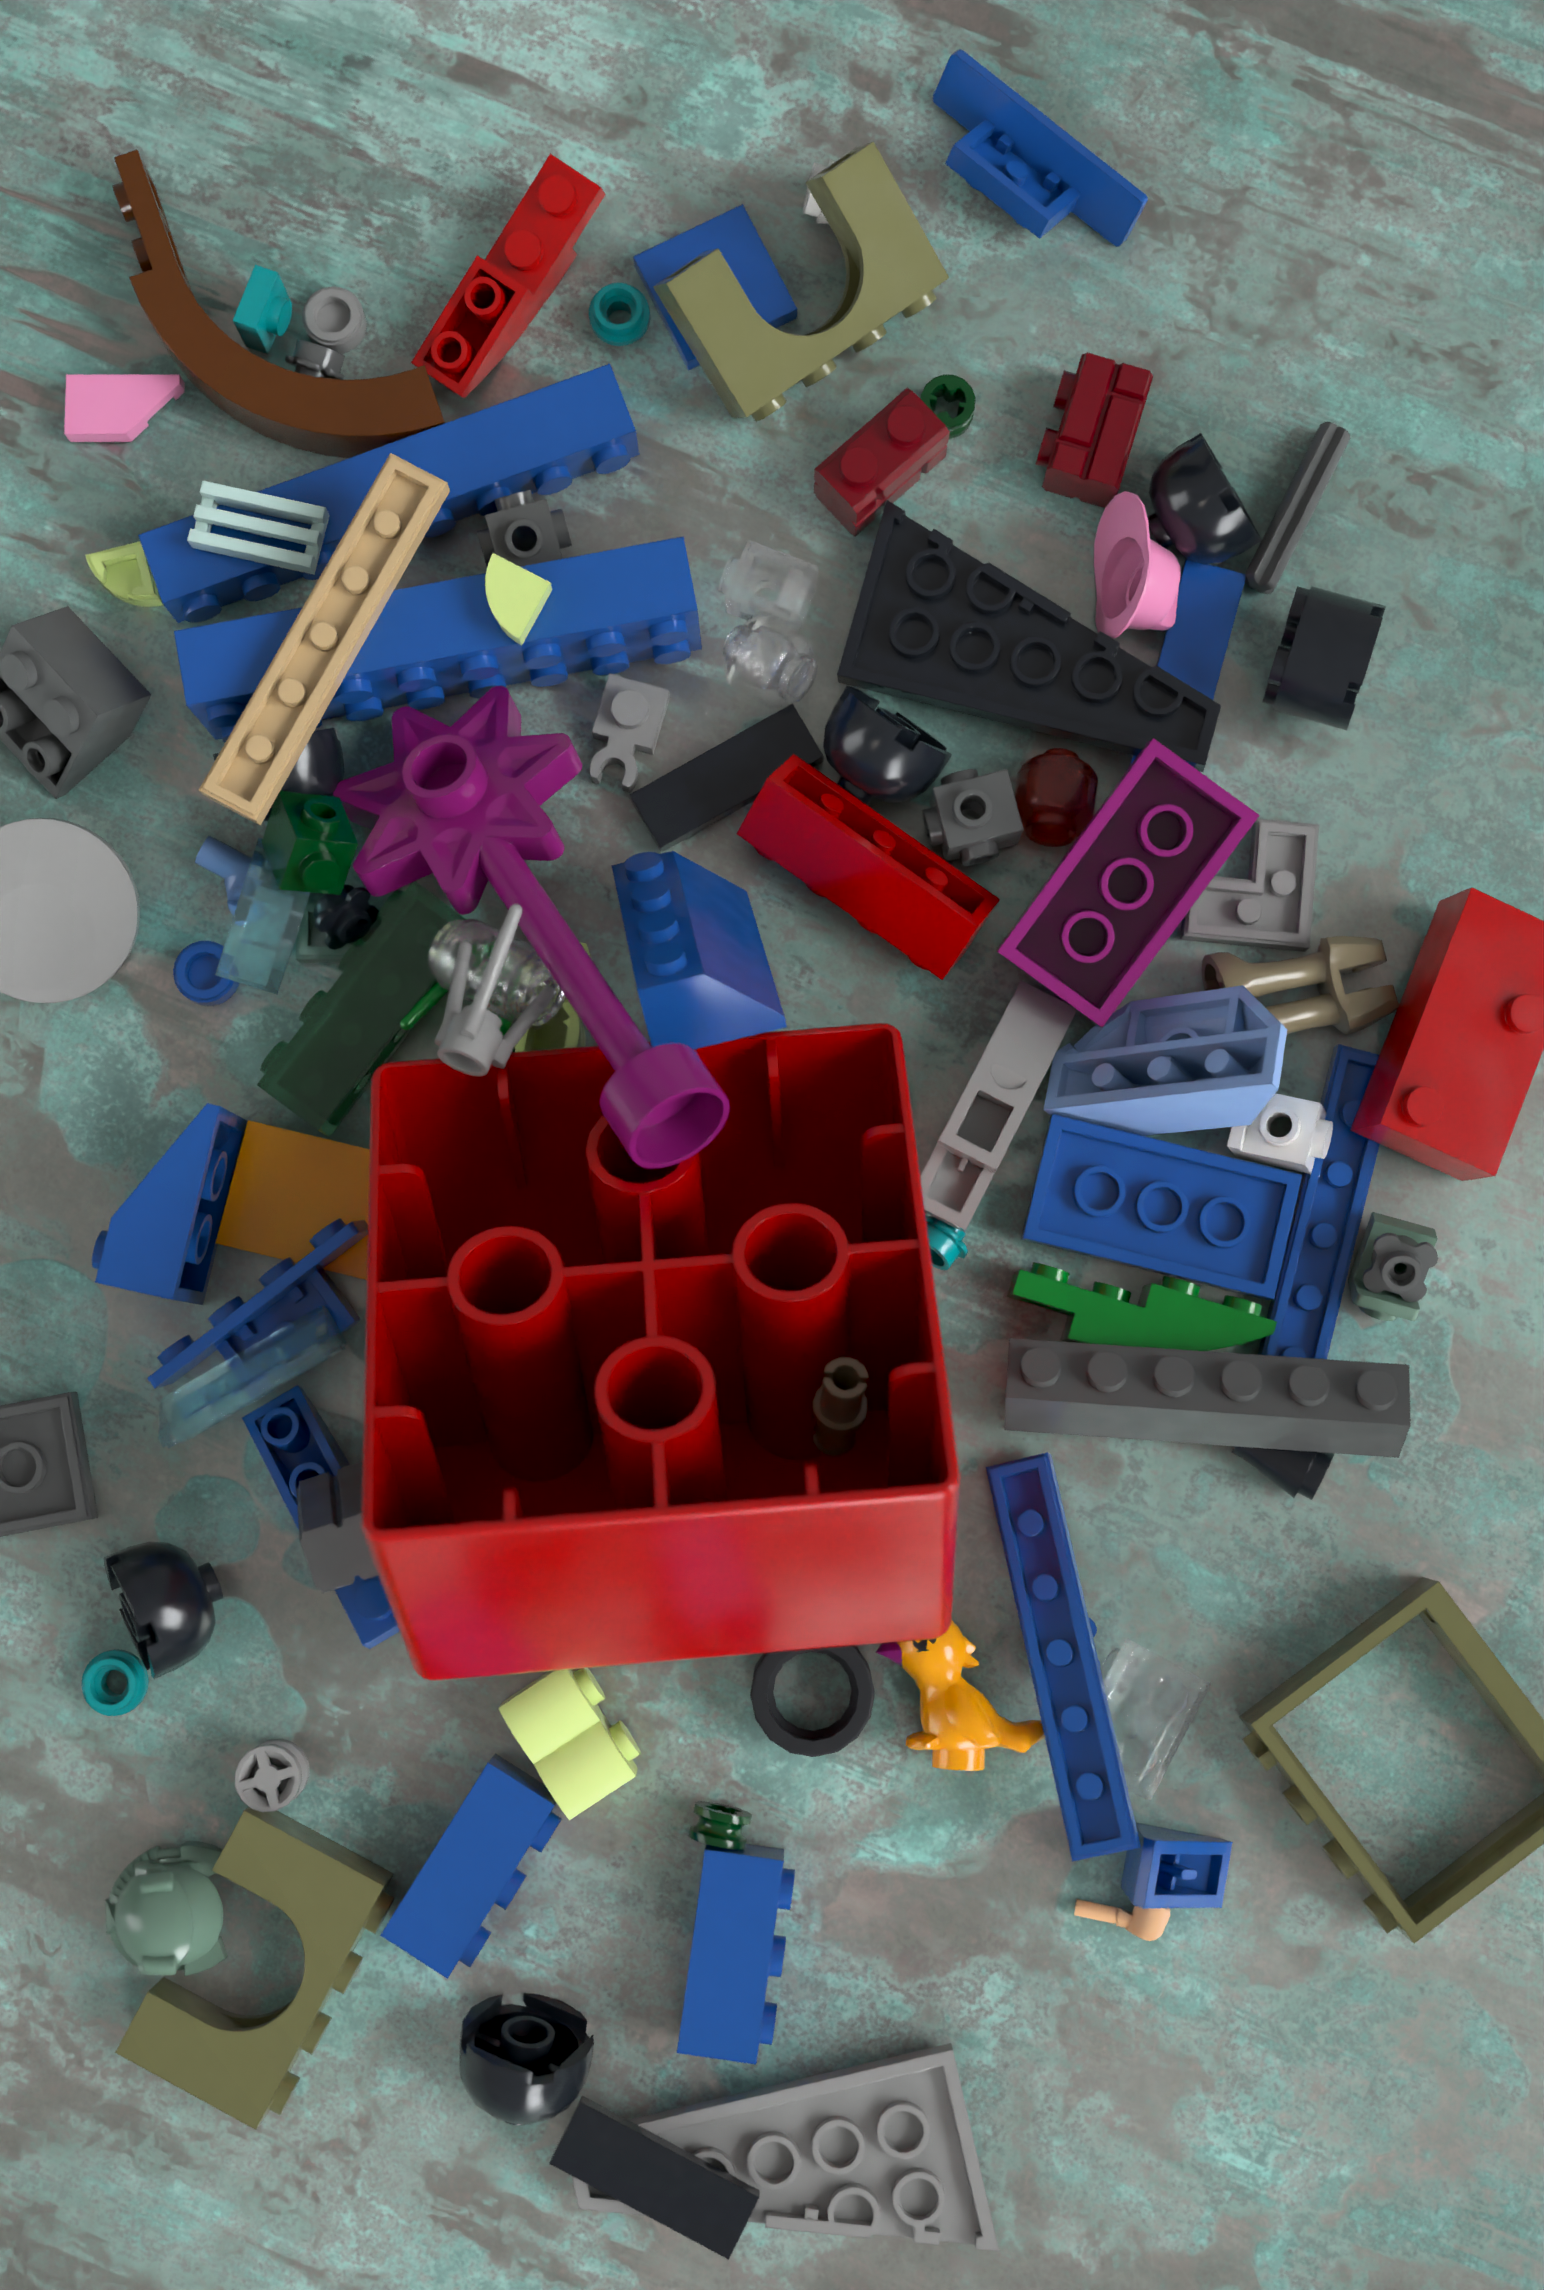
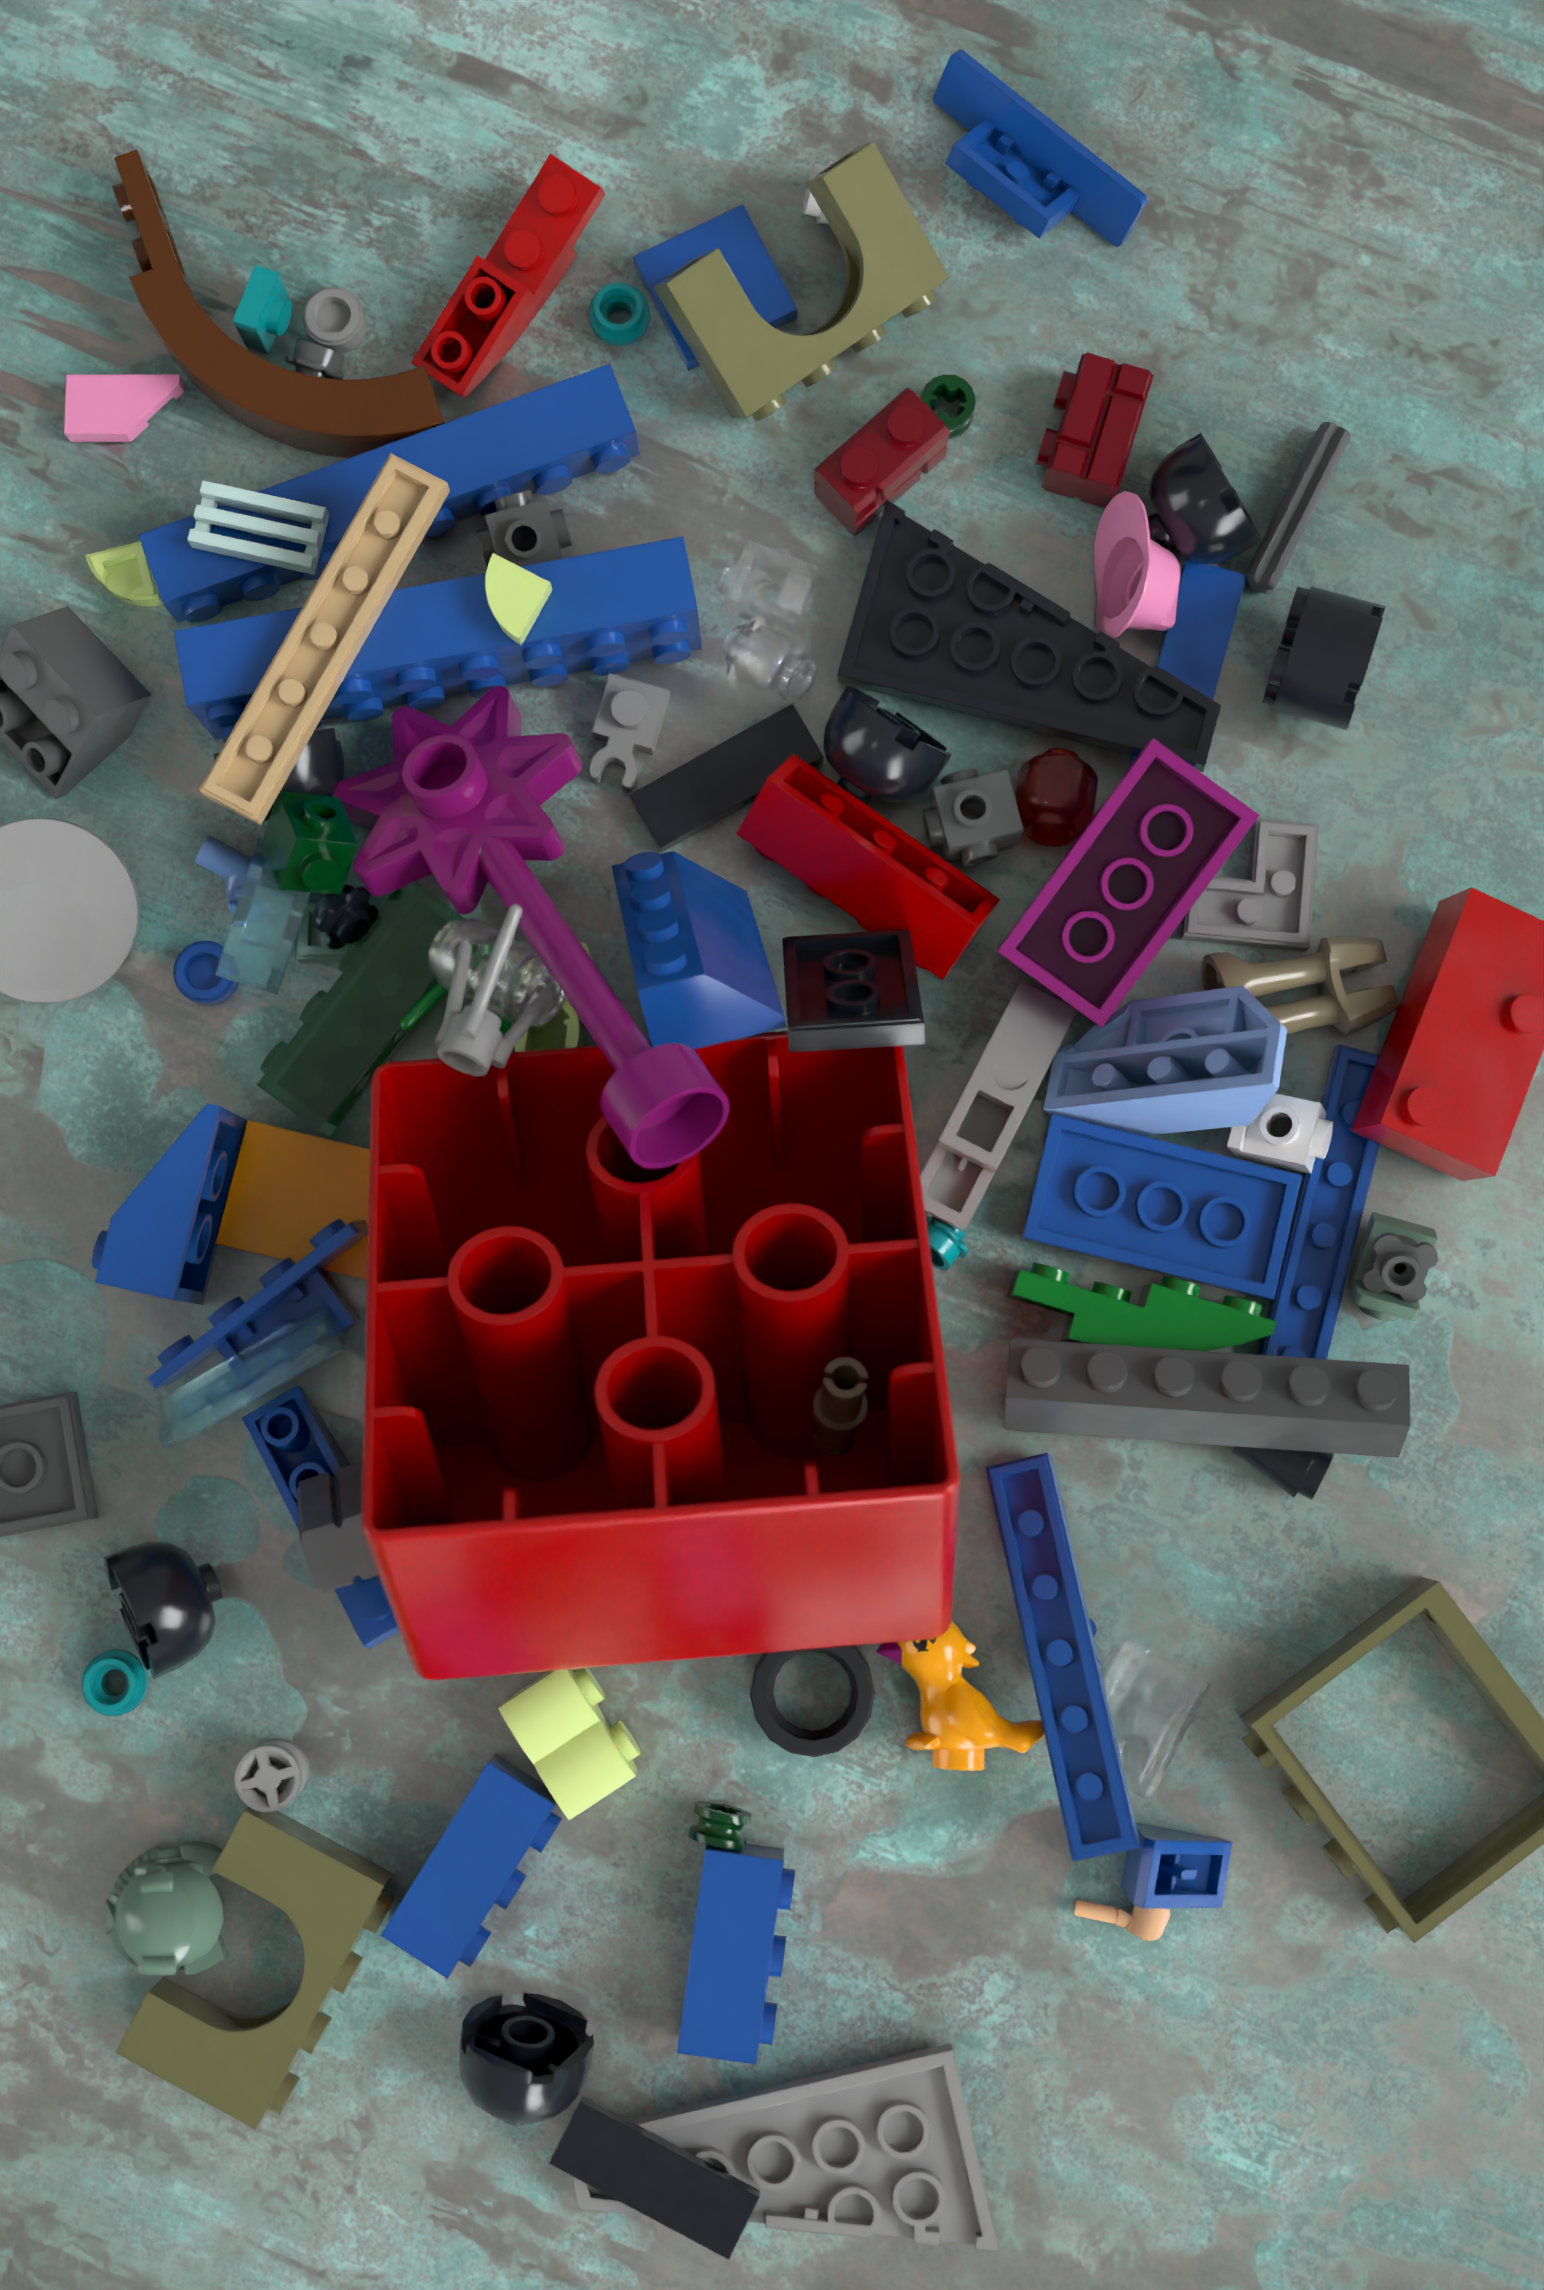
(852, 991): none -> black tile

